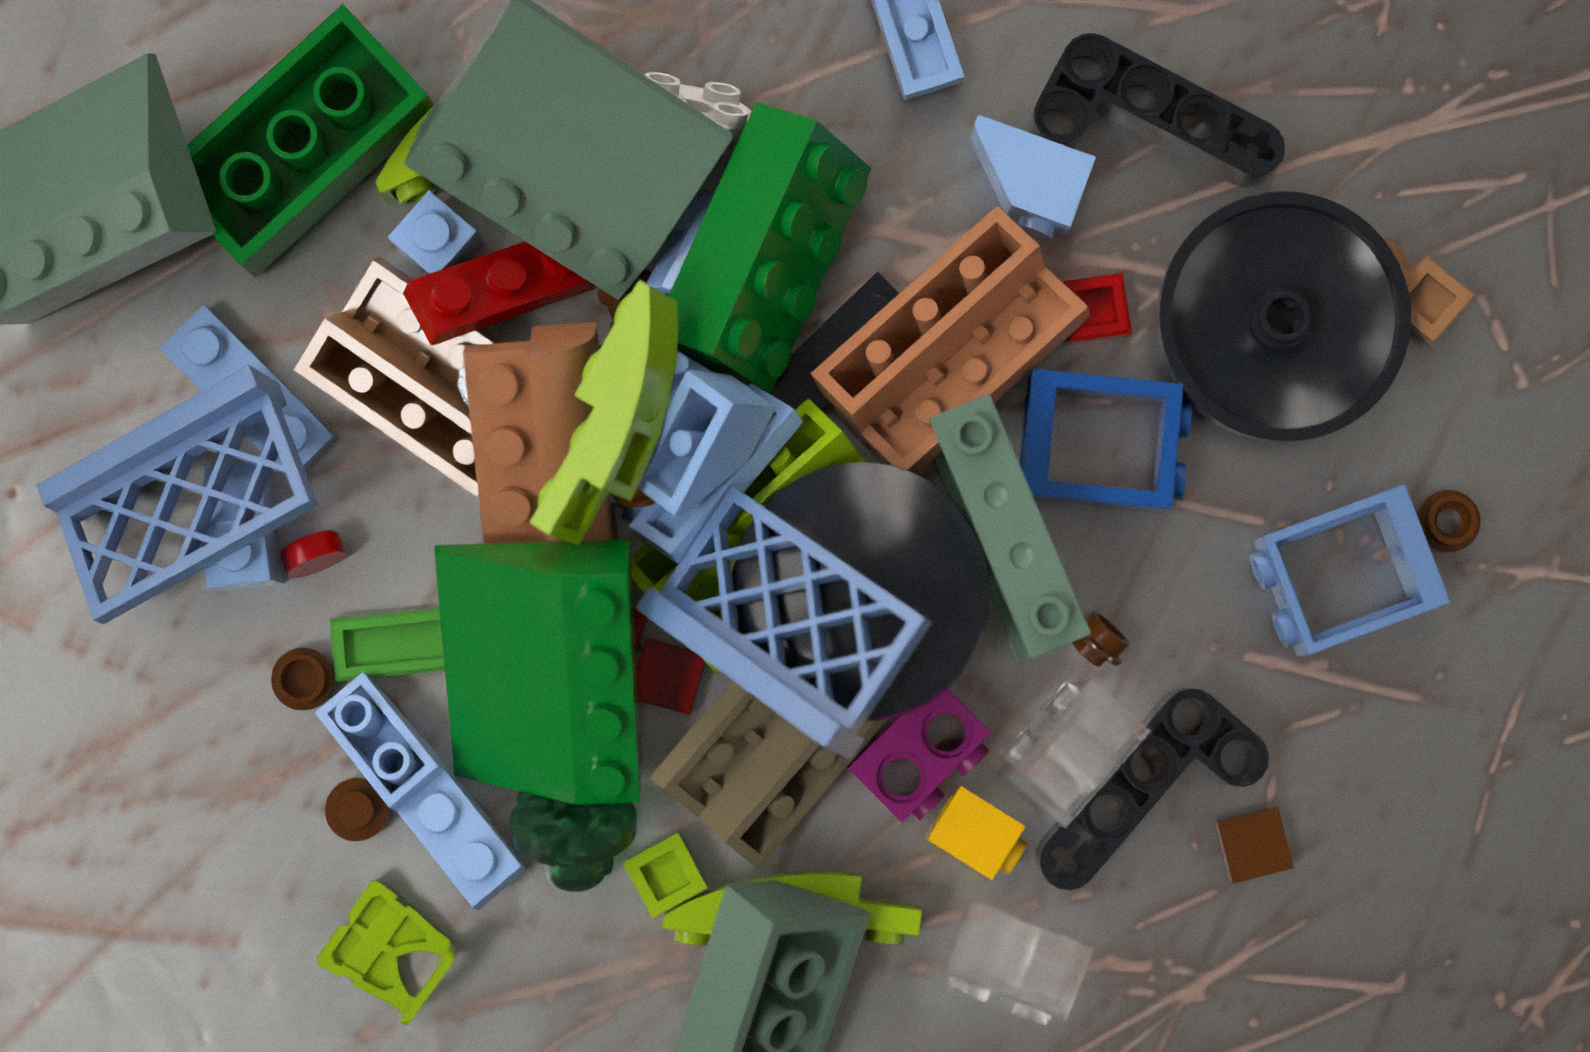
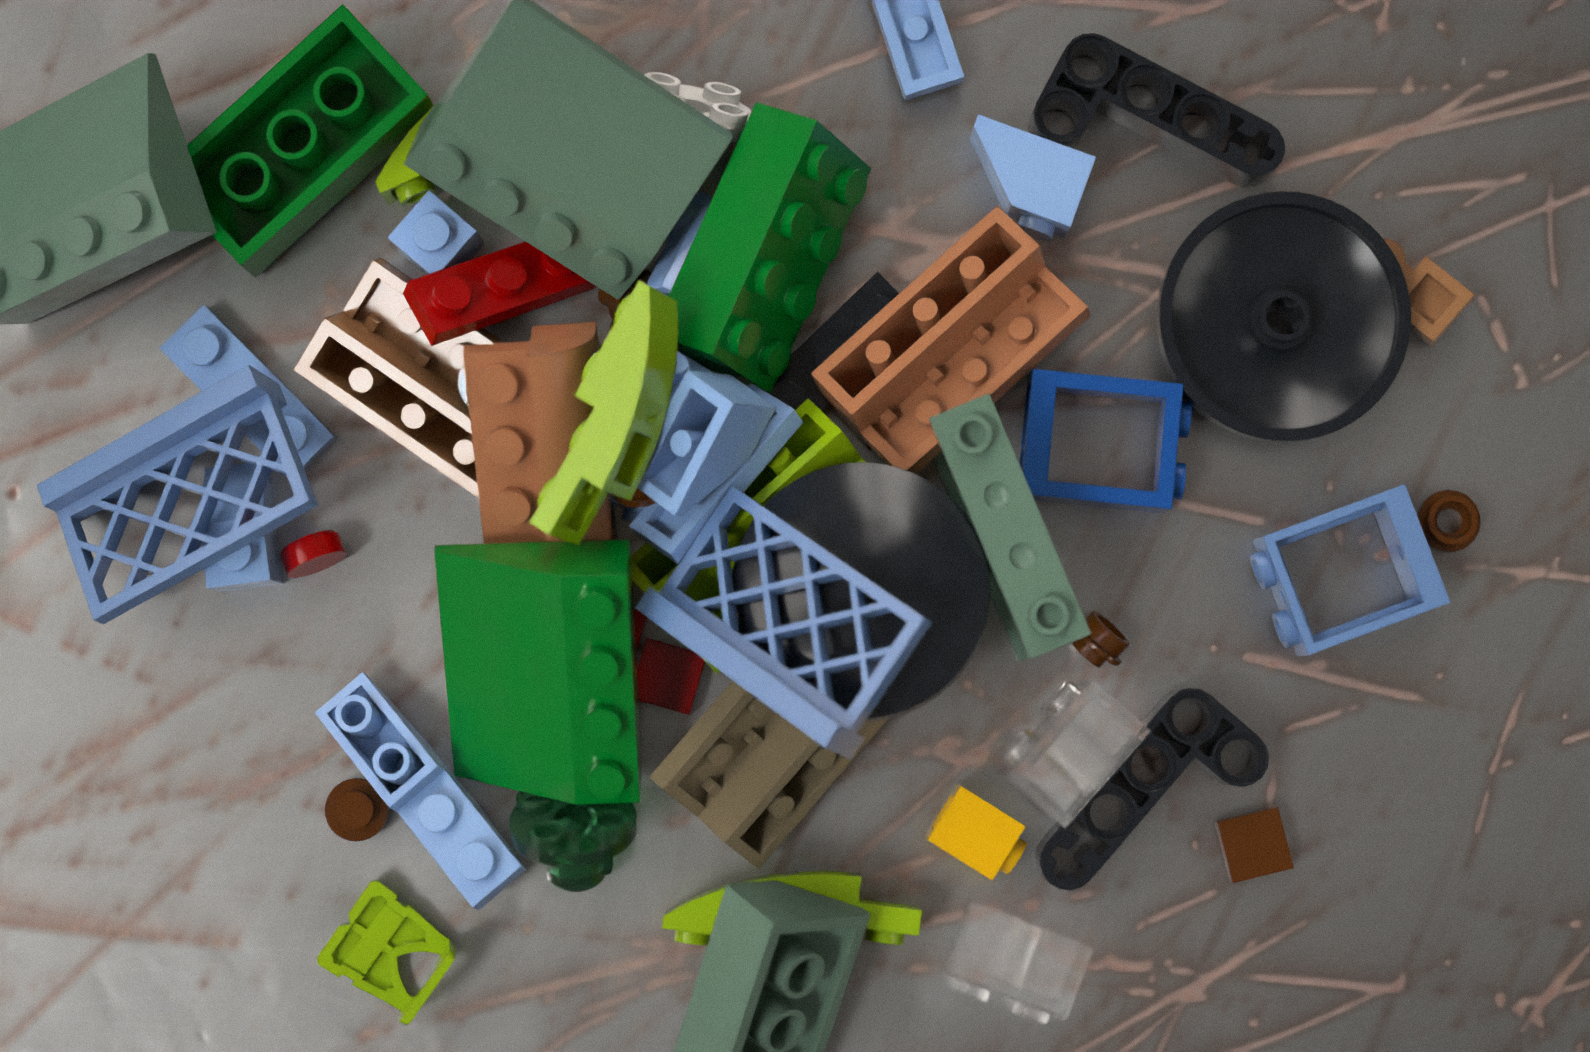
(303, 679): reddish brown plate -> none
(387, 644): bright green tile -> none
(665, 875): lime plate -> none
(909, 739): magenta brick -> none
(1107, 308): red tile -> none

